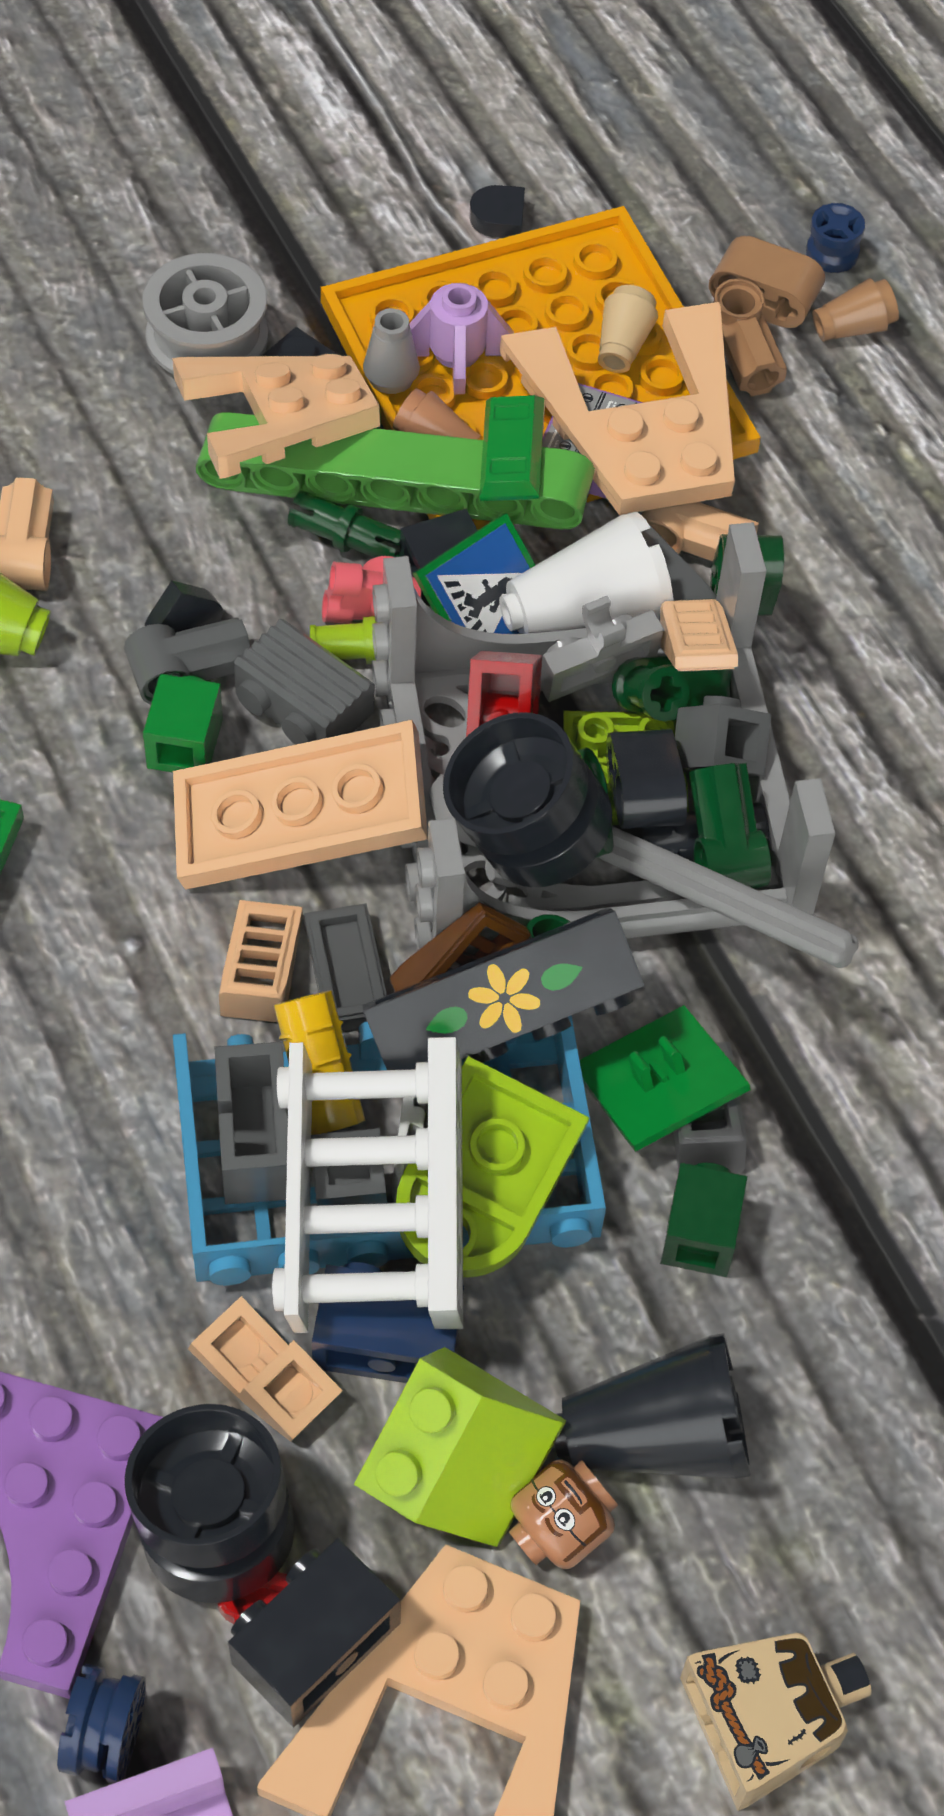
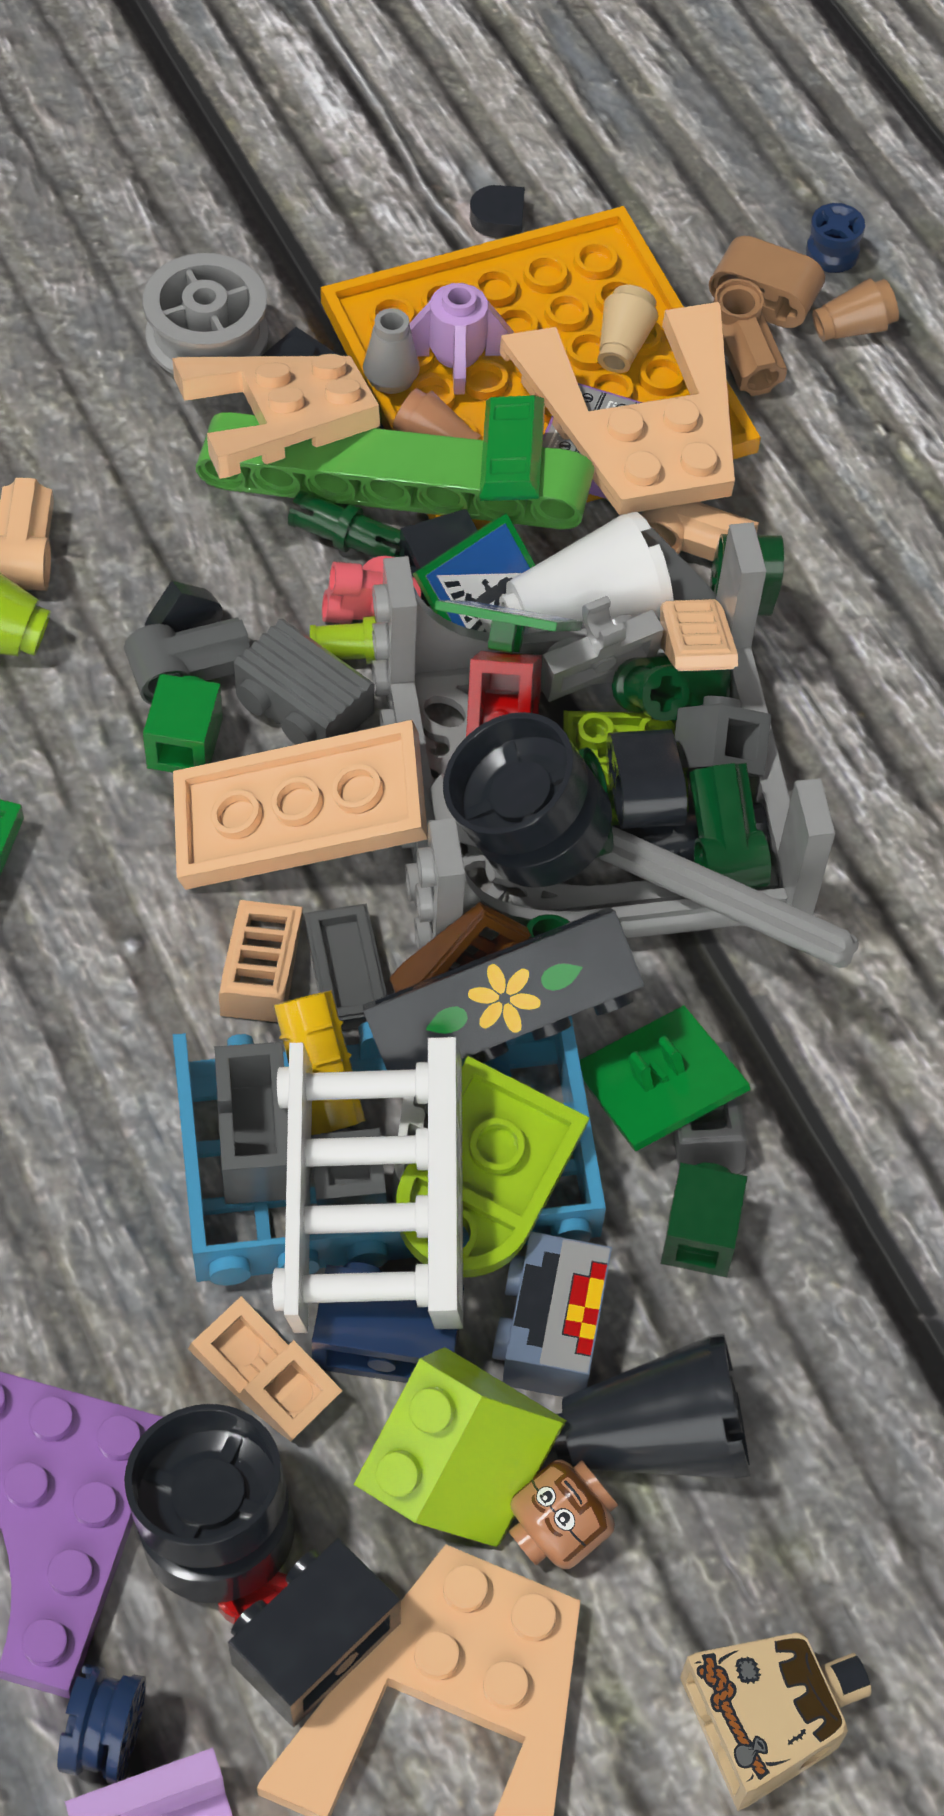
(508, 623): none -> green piece
(555, 1314): none -> brick

